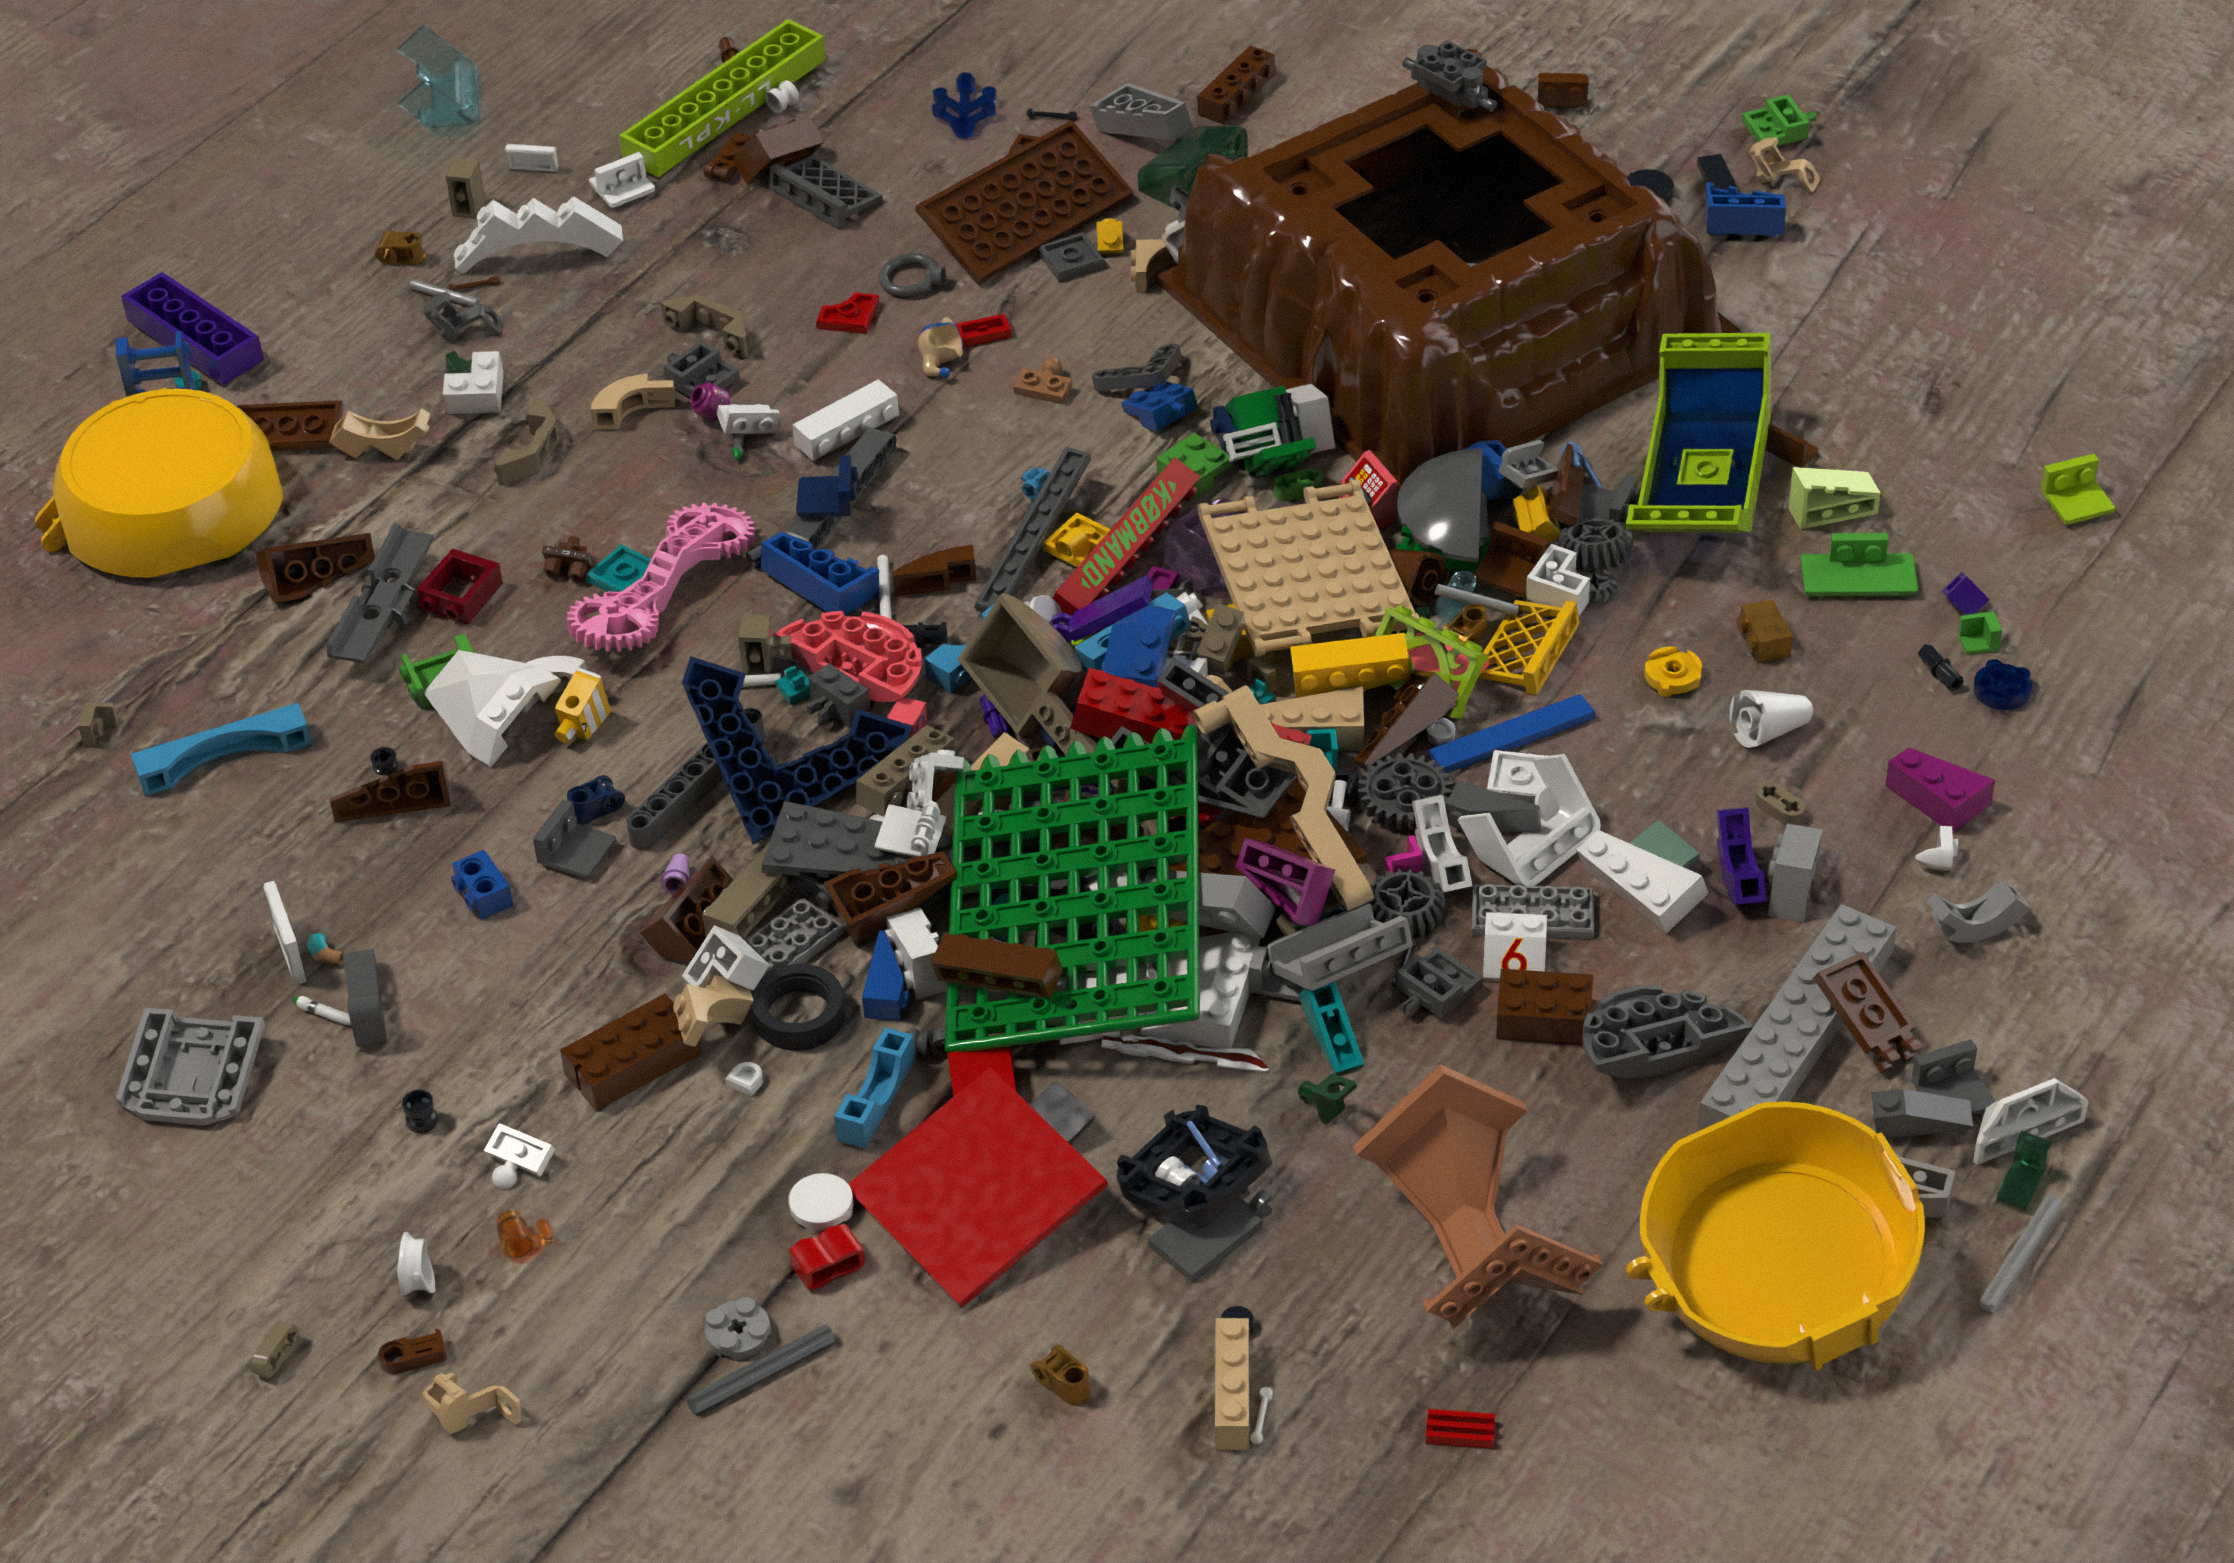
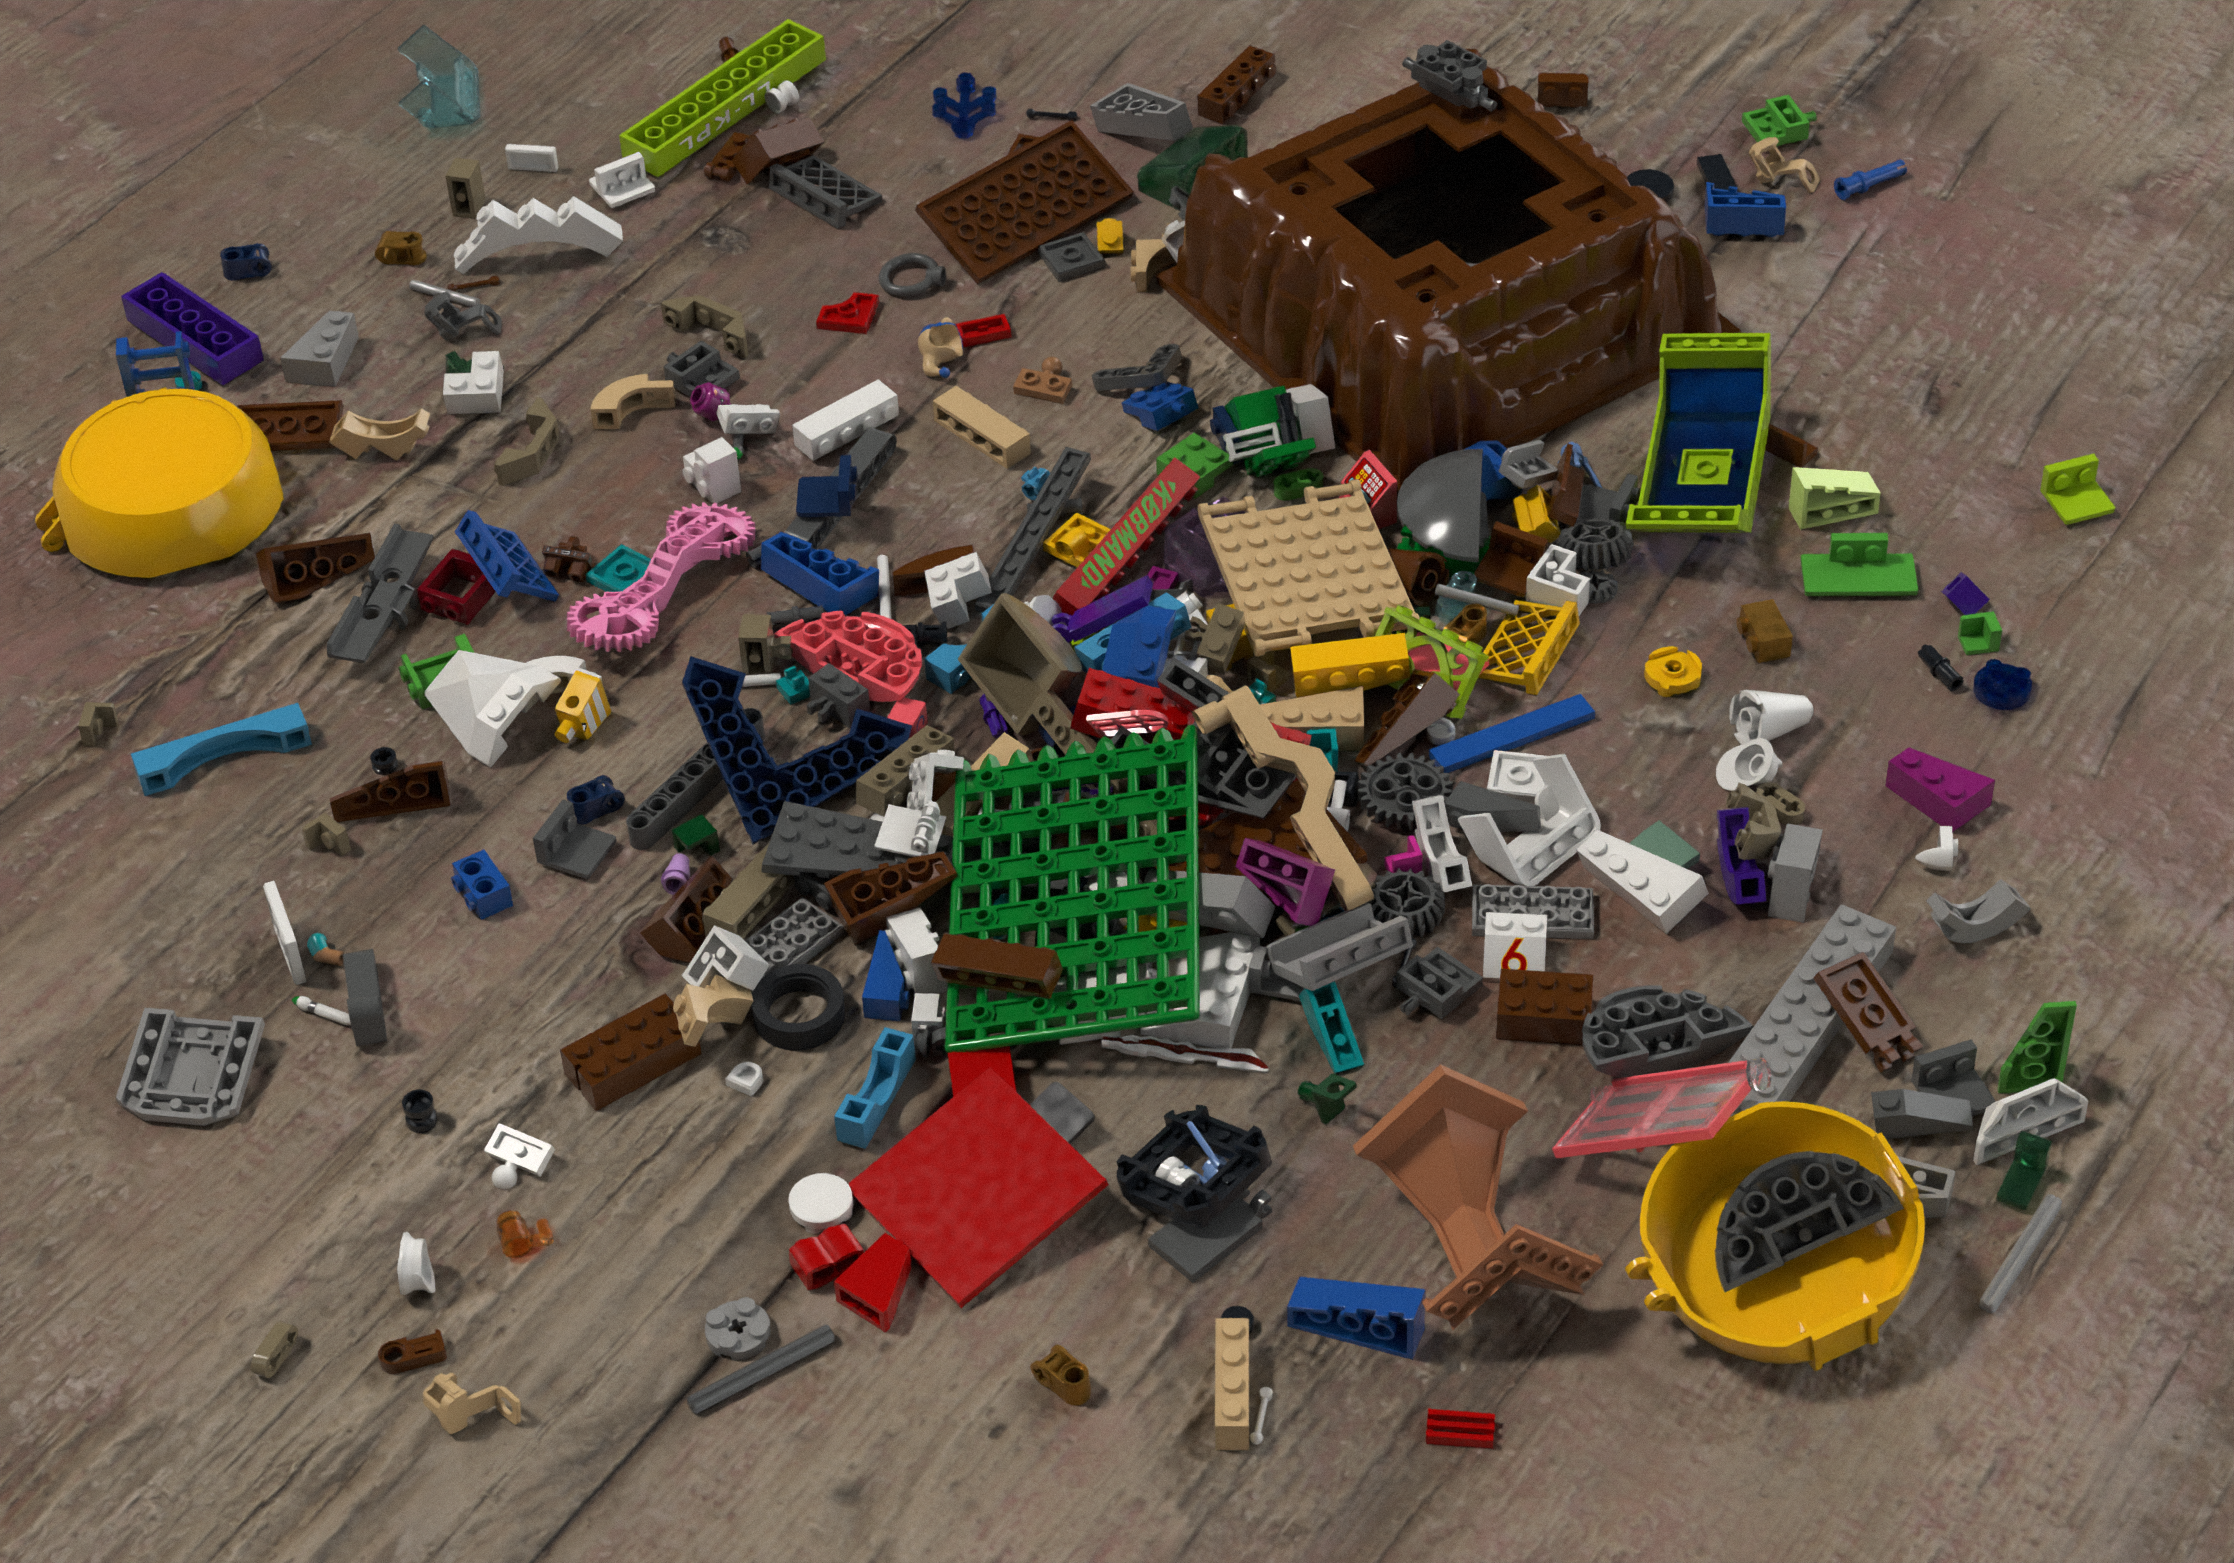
(243, 262): none -> dark blue piece
(322, 351): none -> light grey wedge
(328, 832): none -> dark tan bracket
(503, 559): none -> blue fence
(696, 832): none -> dark green panel
(713, 470): none -> white brick
(783, 618): none -> dark grey pin
(876, 1281): none -> red slope
(928, 1013): none -> white brick
(954, 585): none -> white brick
(981, 427): none -> tan brick
(1128, 716): none -> coral window
(1360, 1314): none -> blue wedge
(1662, 1108): none -> clear door
(1748, 764): none -> white piece
(1763, 827): none -> dark tan slope
(1794, 1208): none -> dark grey brick
(1861, 181): none -> blue pin
(2041, 1049): none -> bright green wedge

